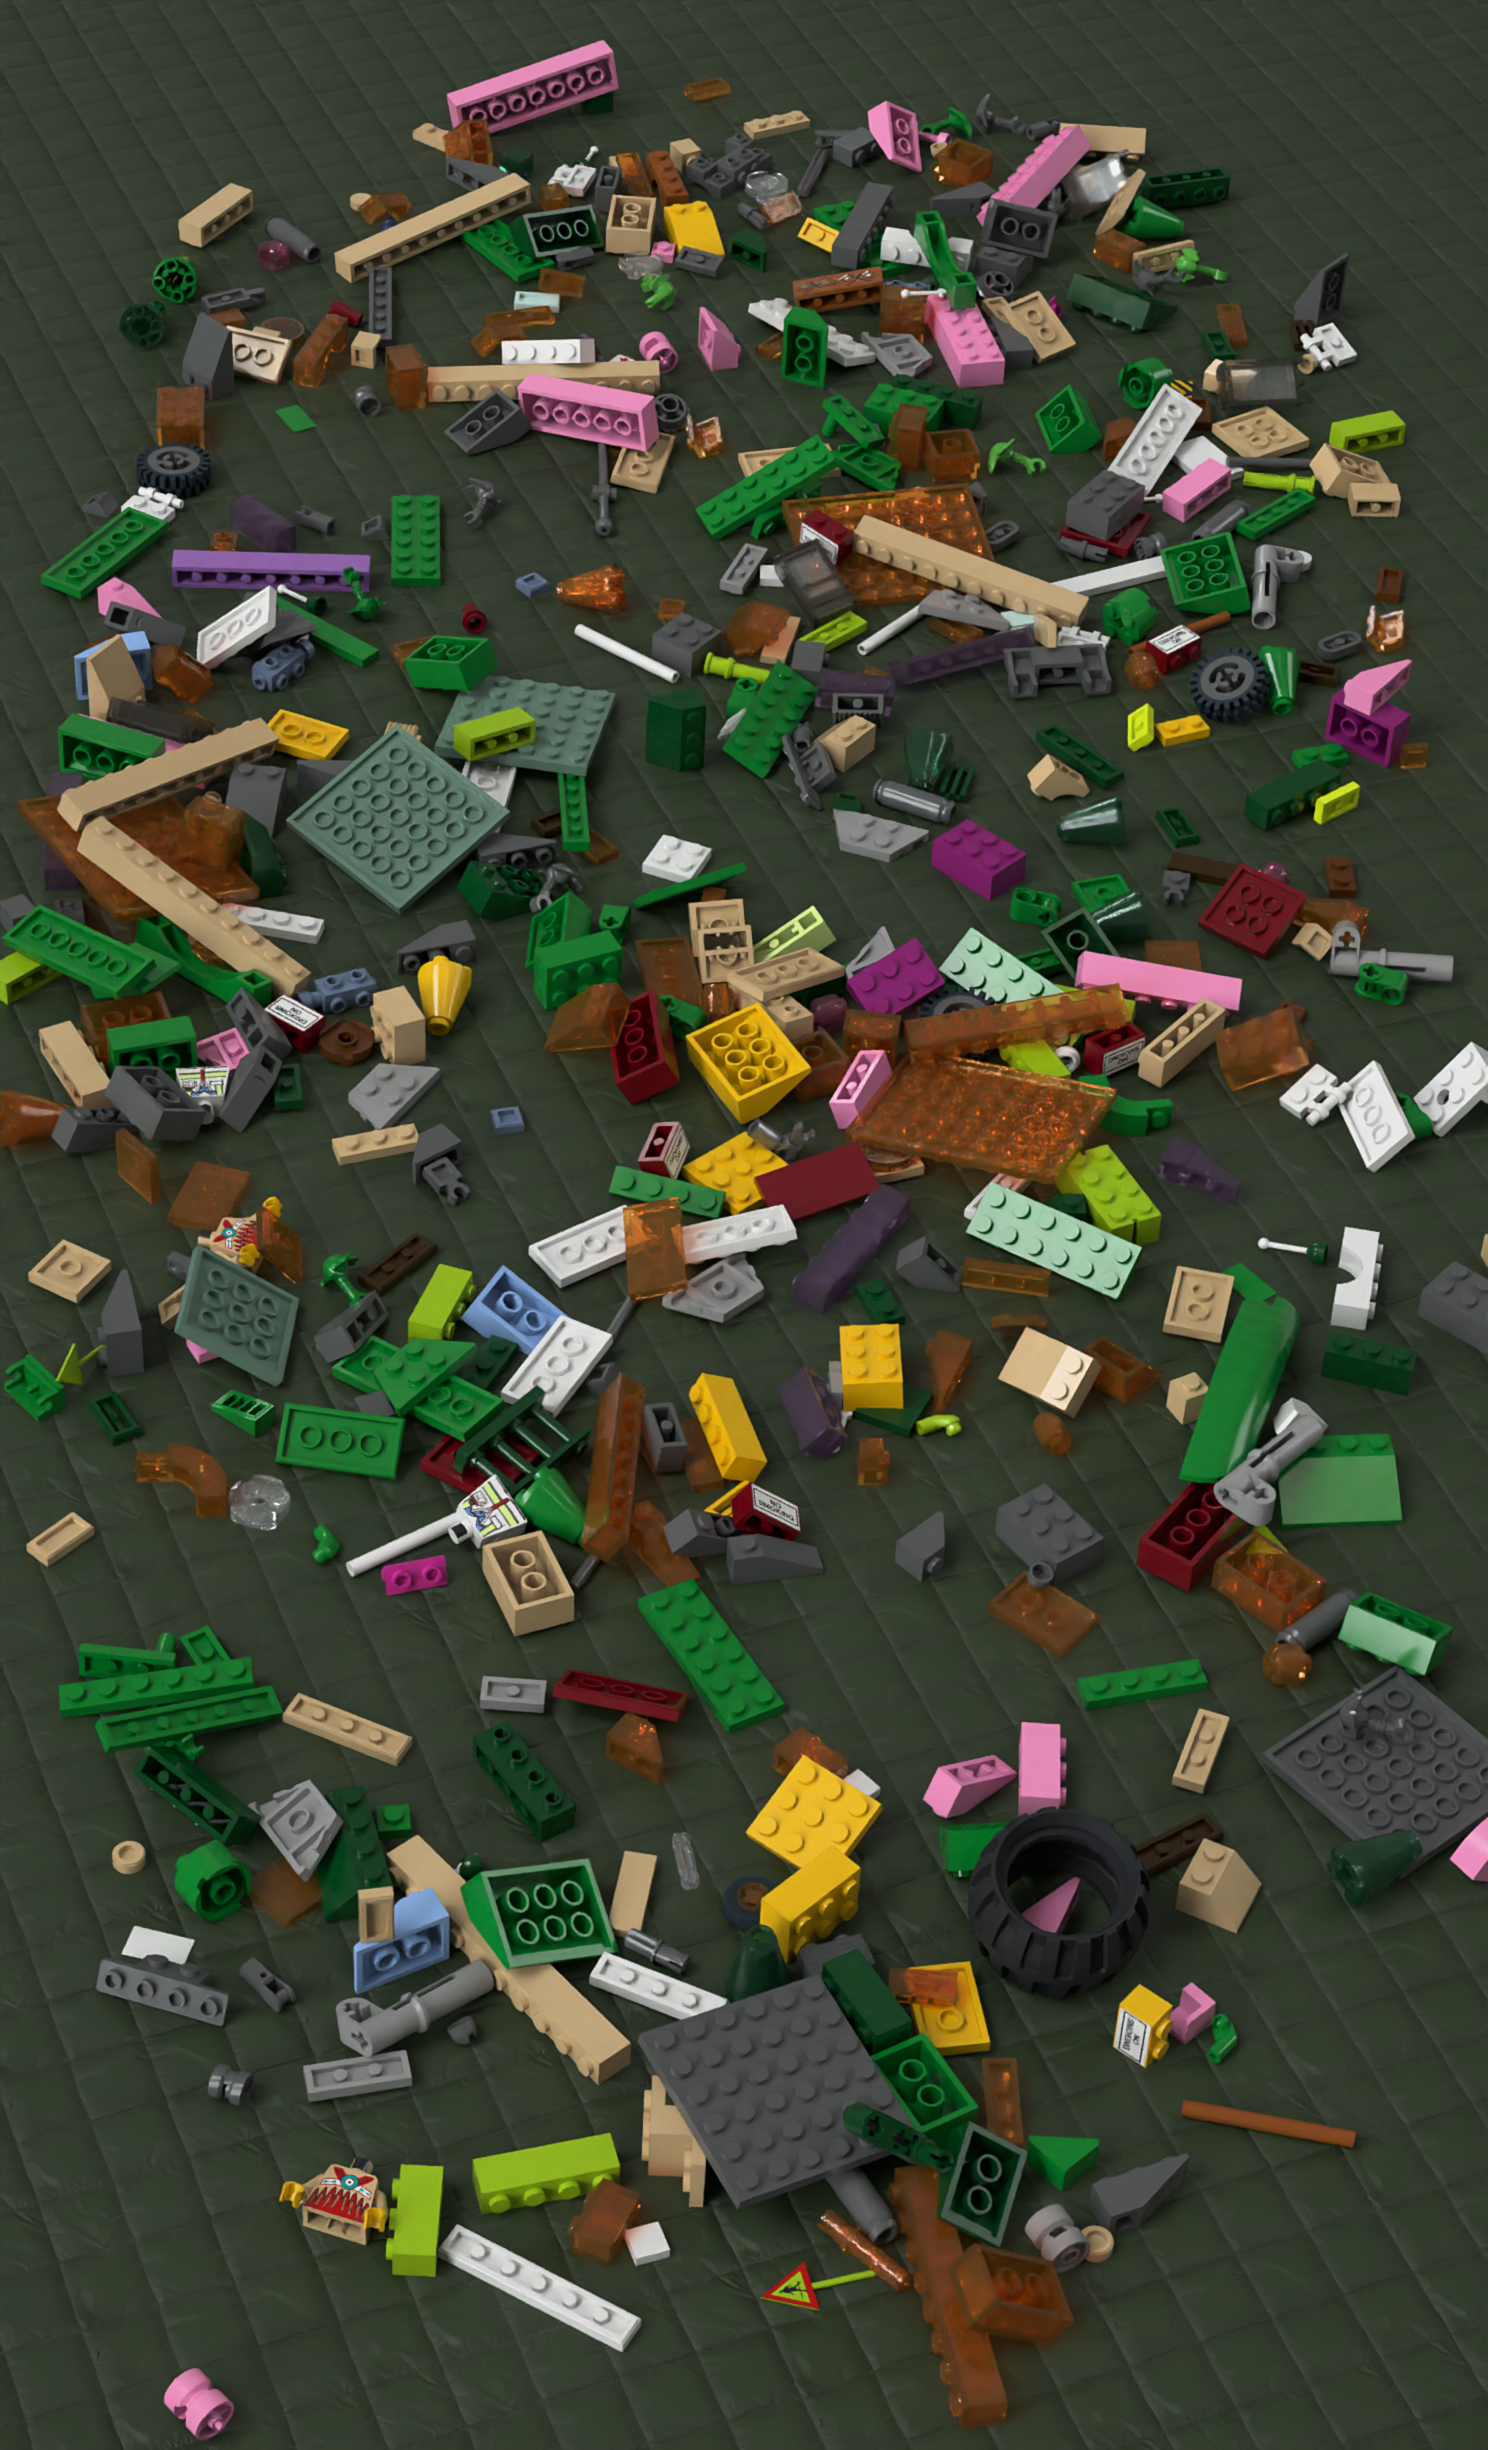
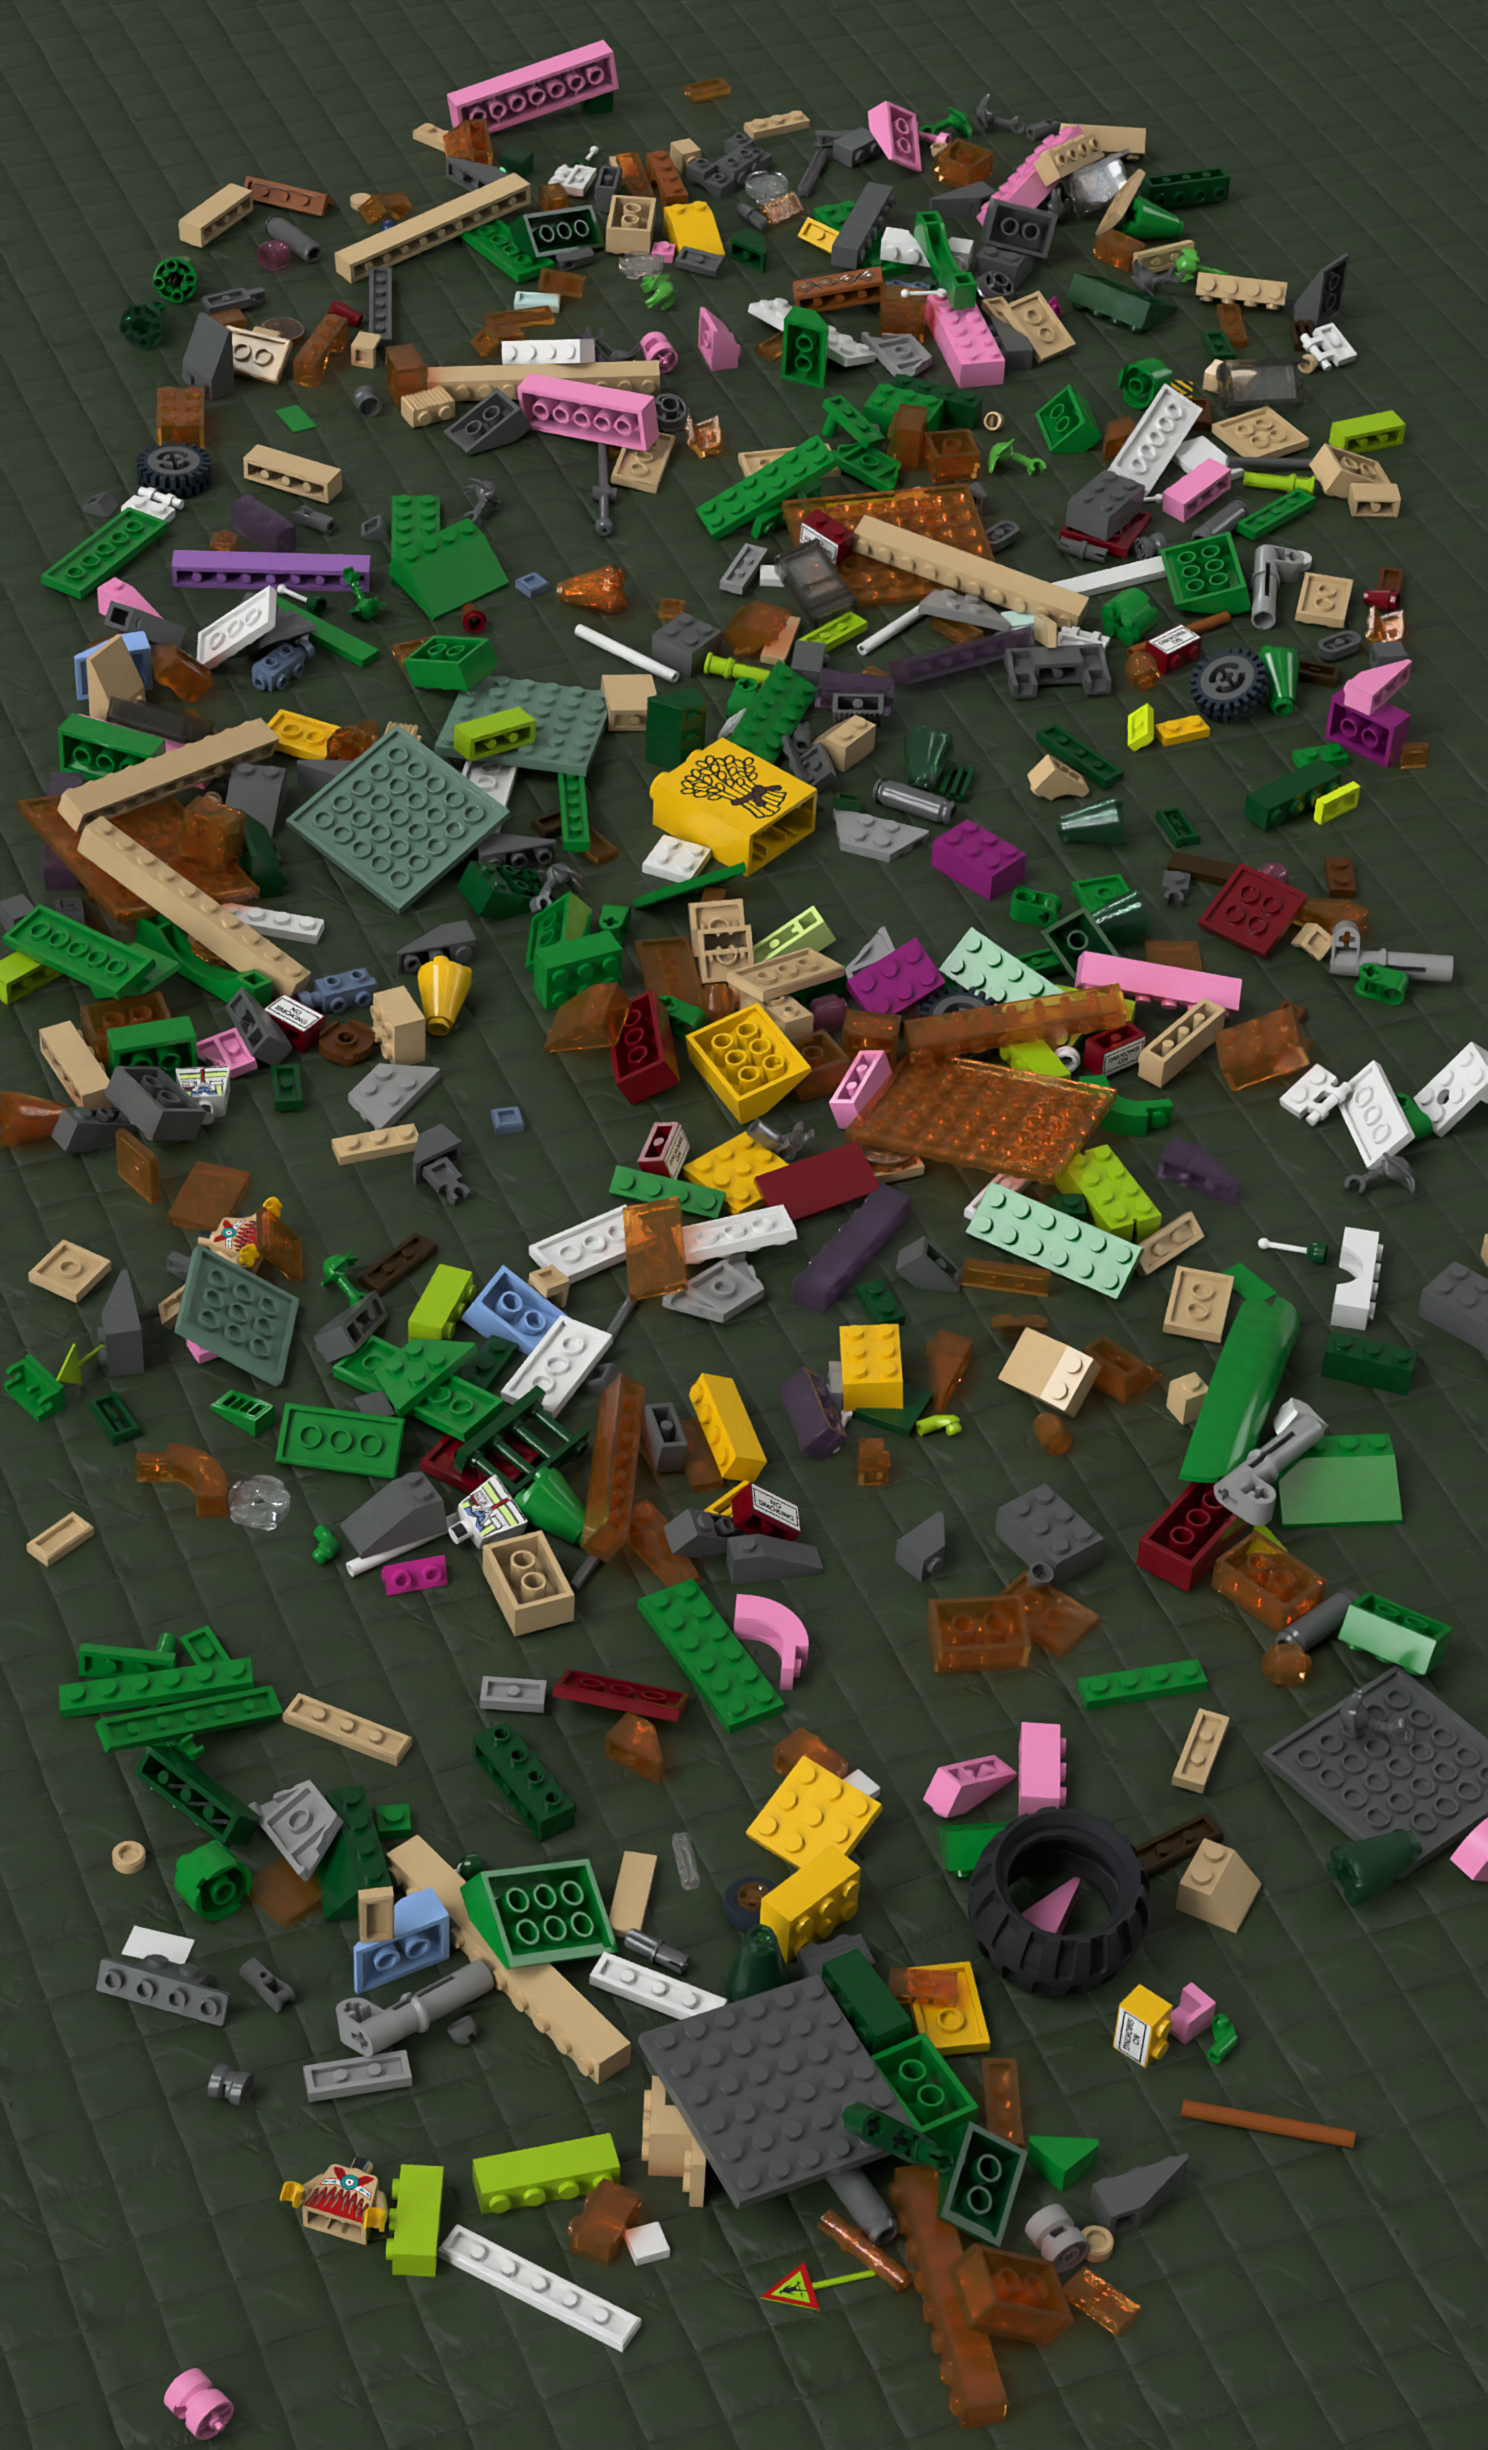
(249, 1086): dark grey slope -> none
(288, 197): none -> dark orange fence
(292, 473): none -> tan brick
(352, 740): none -> clear orange cone
(396, 1516): none -> dark grey slope
(427, 407): none -> tan brick
(448, 569): none -> green slope
(550, 1284): none -> tan panel
(614, 355): none -> dark grey piece
(627, 700): none -> tan panel
(734, 805): none -> yellow brick
(777, 1626): none -> bright pink arch
(978, 1633): none -> clear orange brick
(991, 419): none -> tan hinge
(1068, 157): none -> tan brick
(1101, 2301): none -> clear orange plate
(1168, 1243): none -> tan plate
(1241, 289): none -> tan brick
(1324, 600): none -> tan plate
(1384, 599): none -> dark red cone
(1387, 653): none -> dark grey brick
(1392, 1167): none -> dark grey piece

